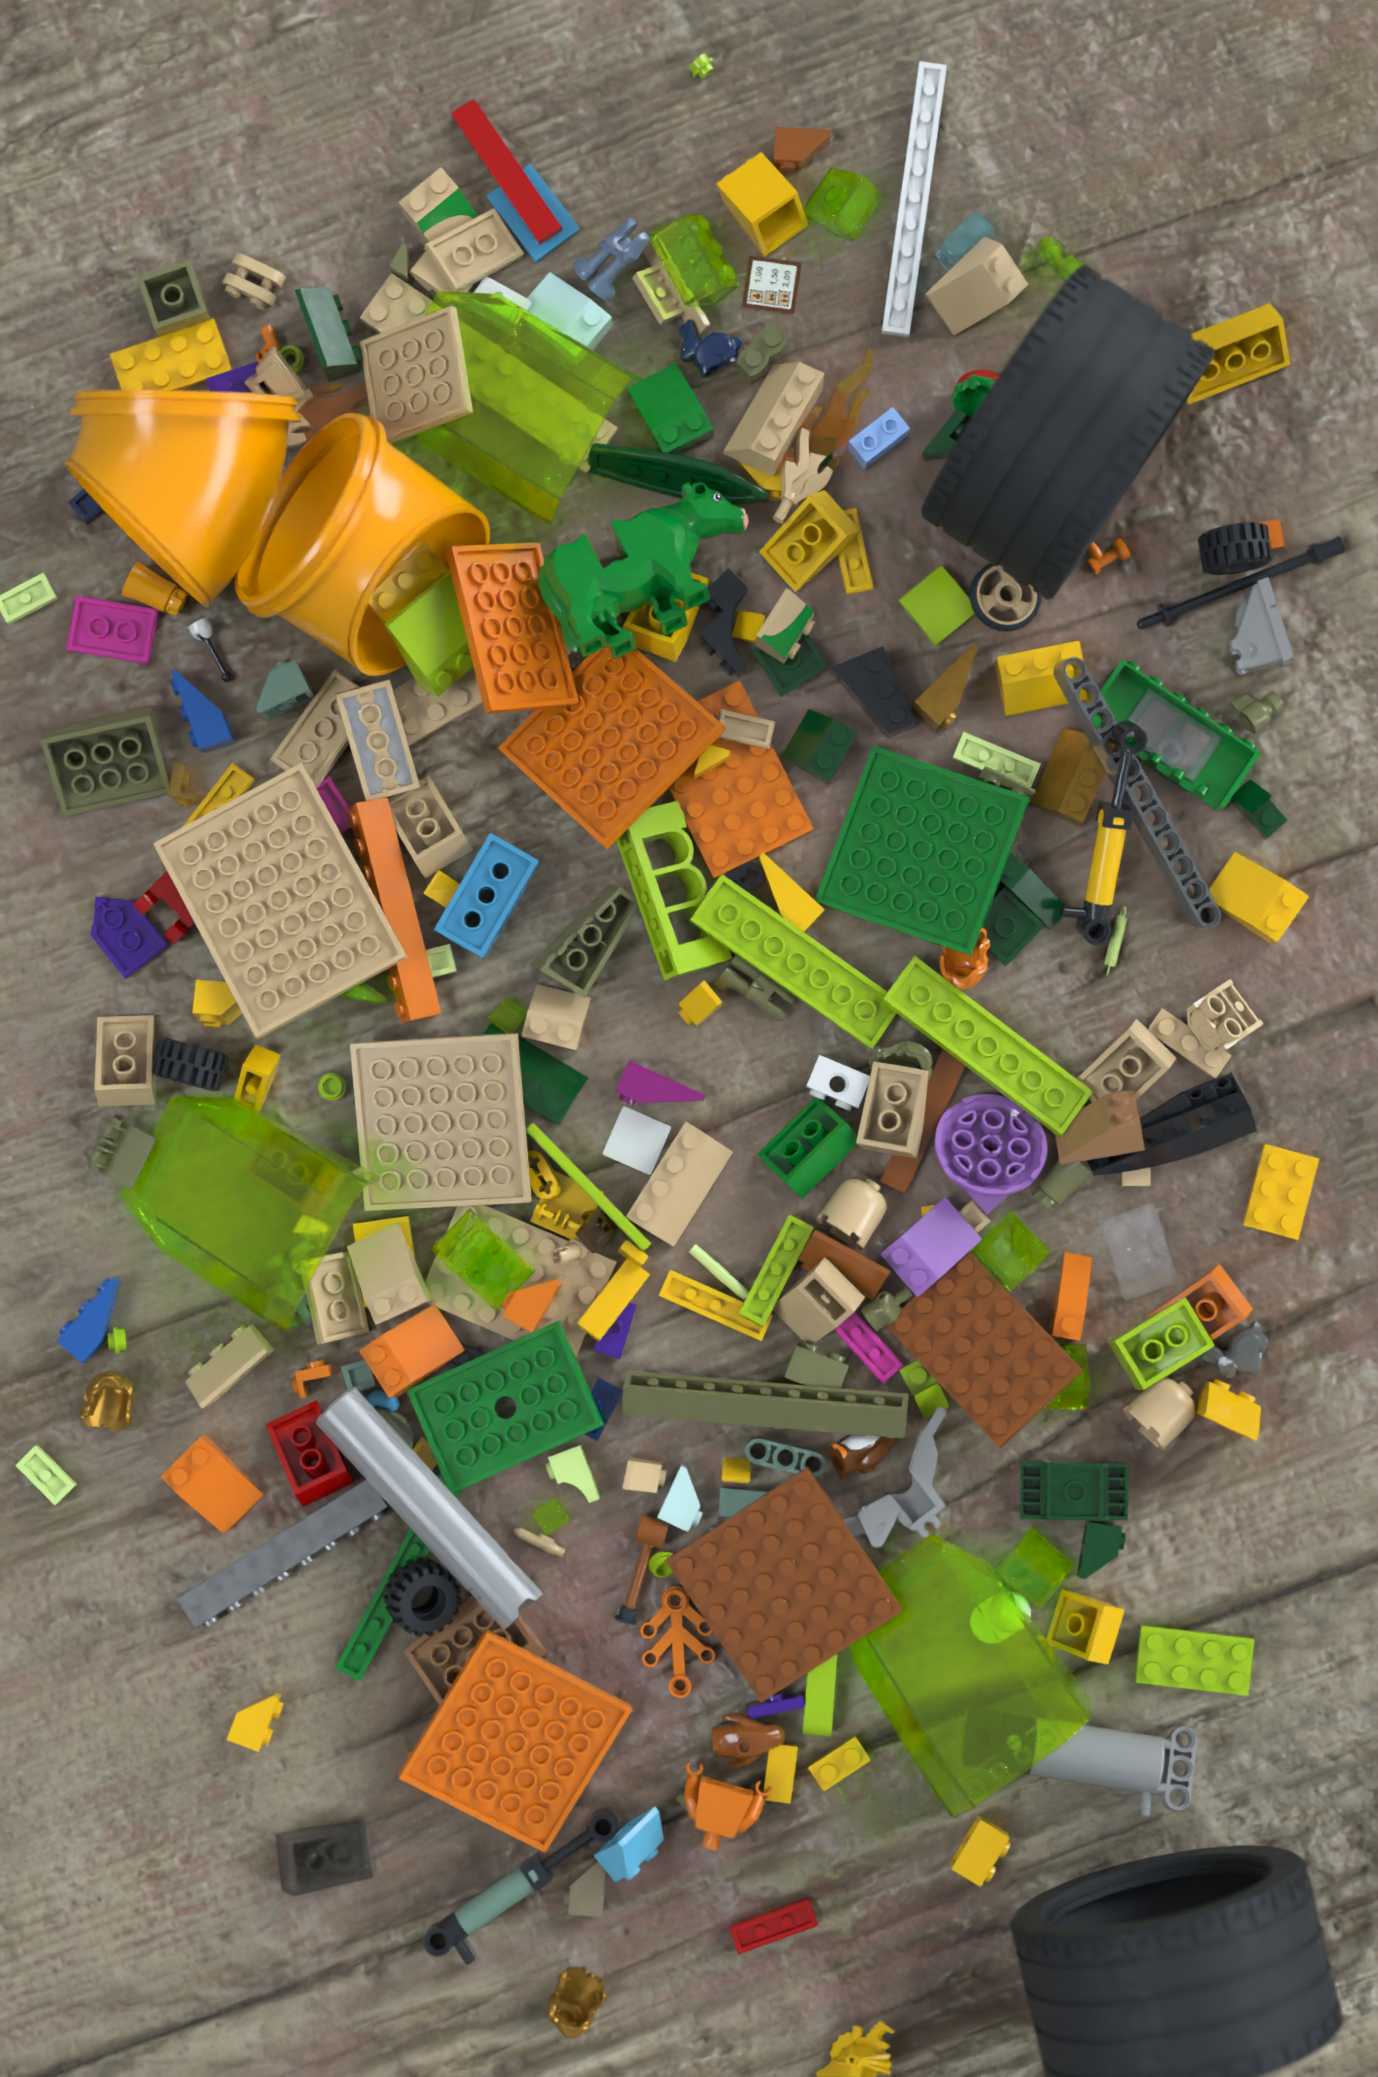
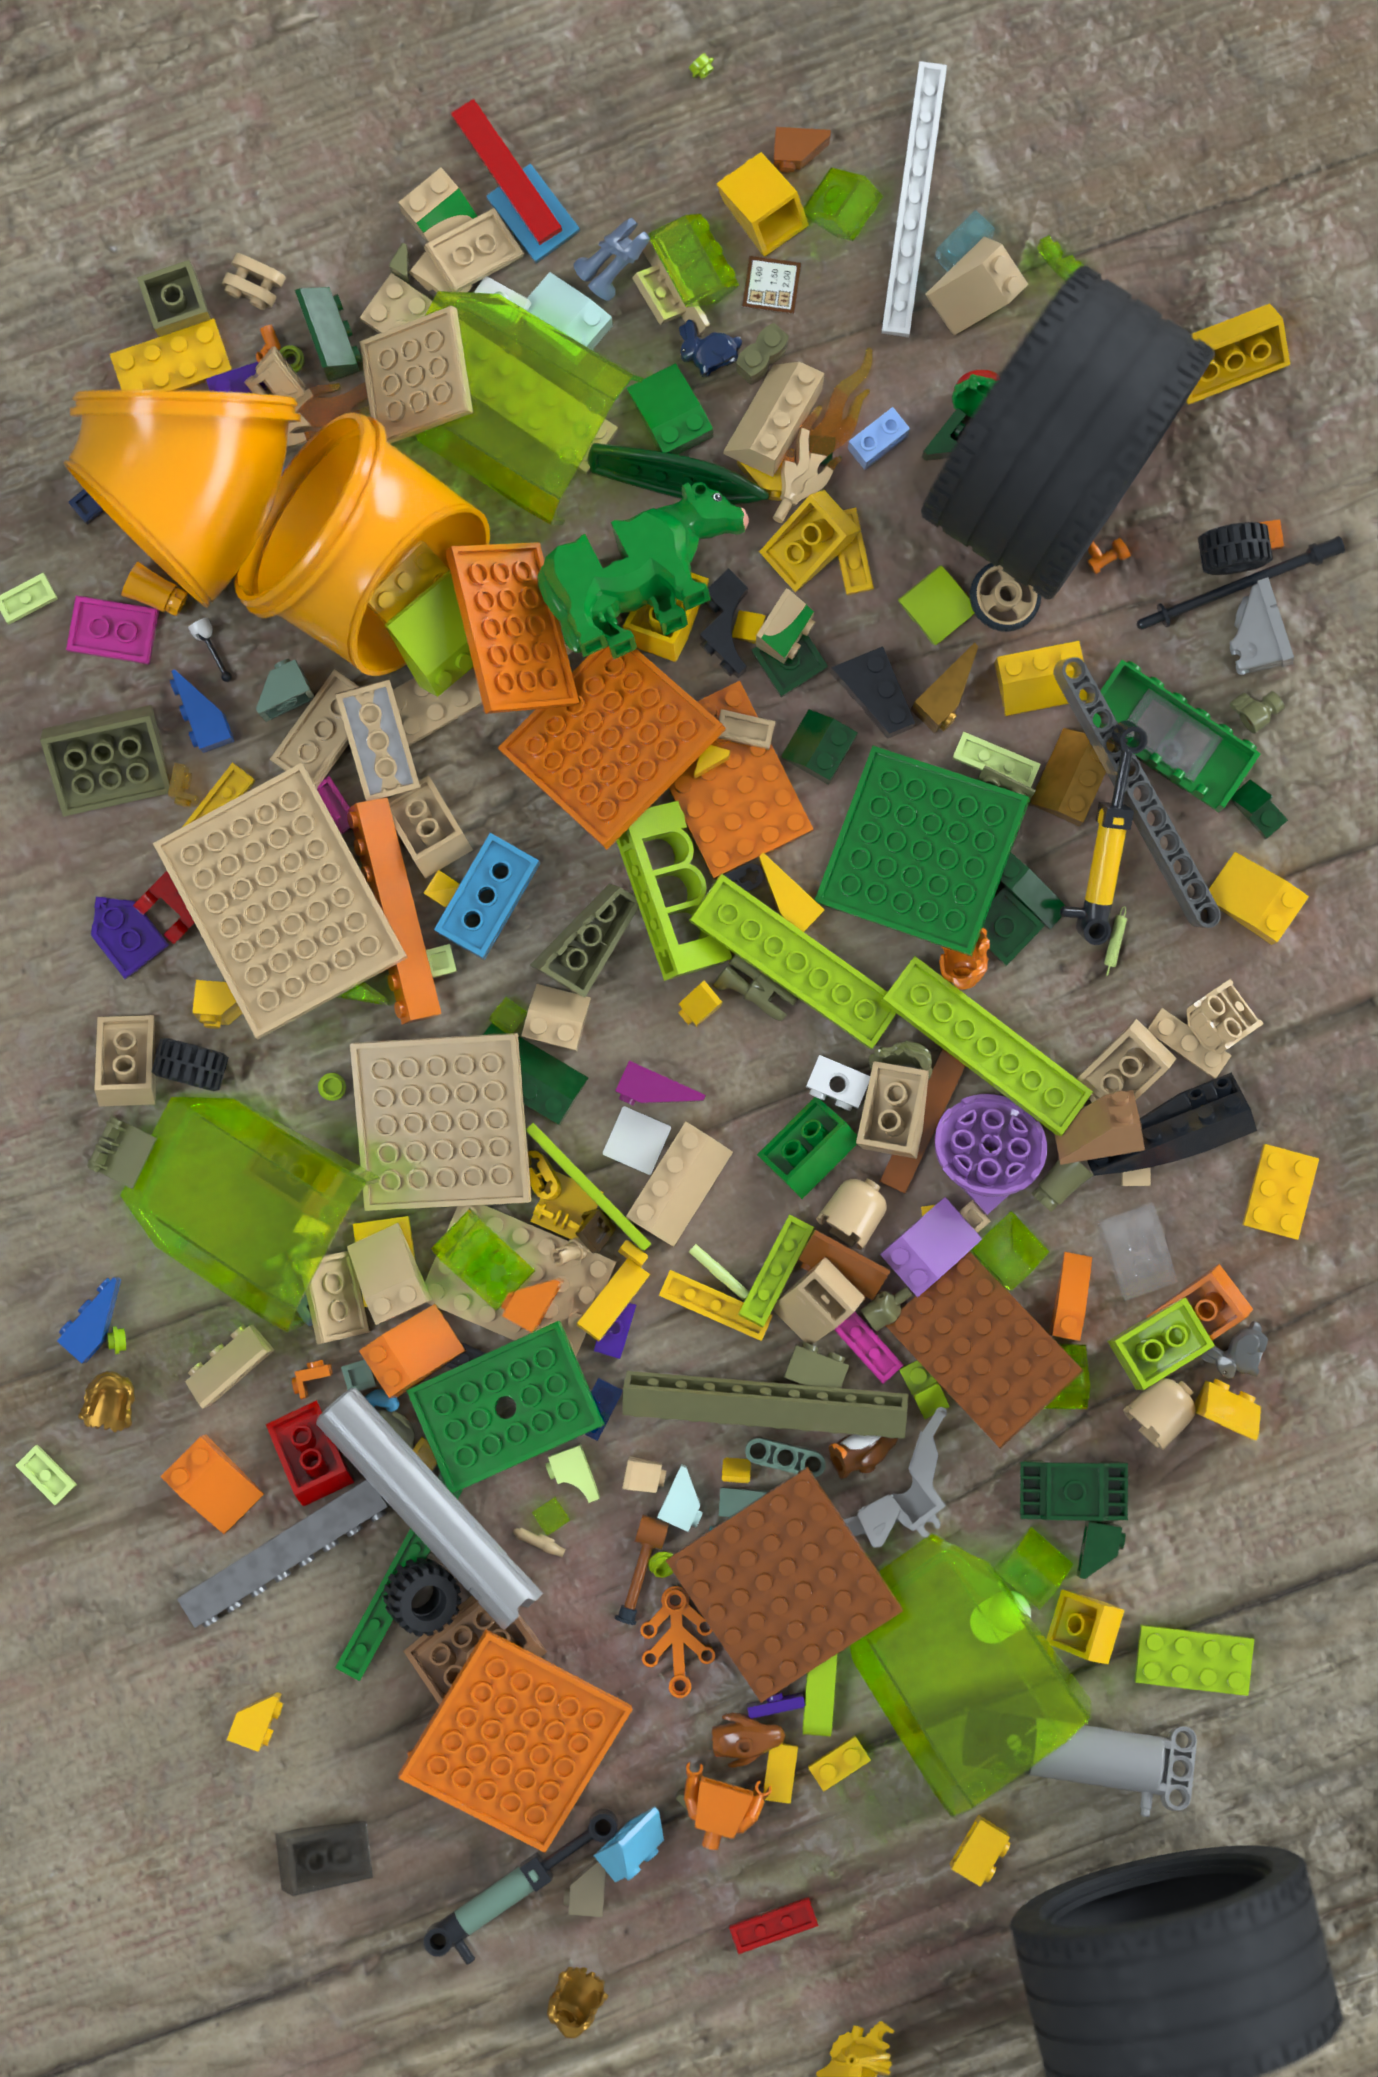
(257, 1076): yellow slope -> none

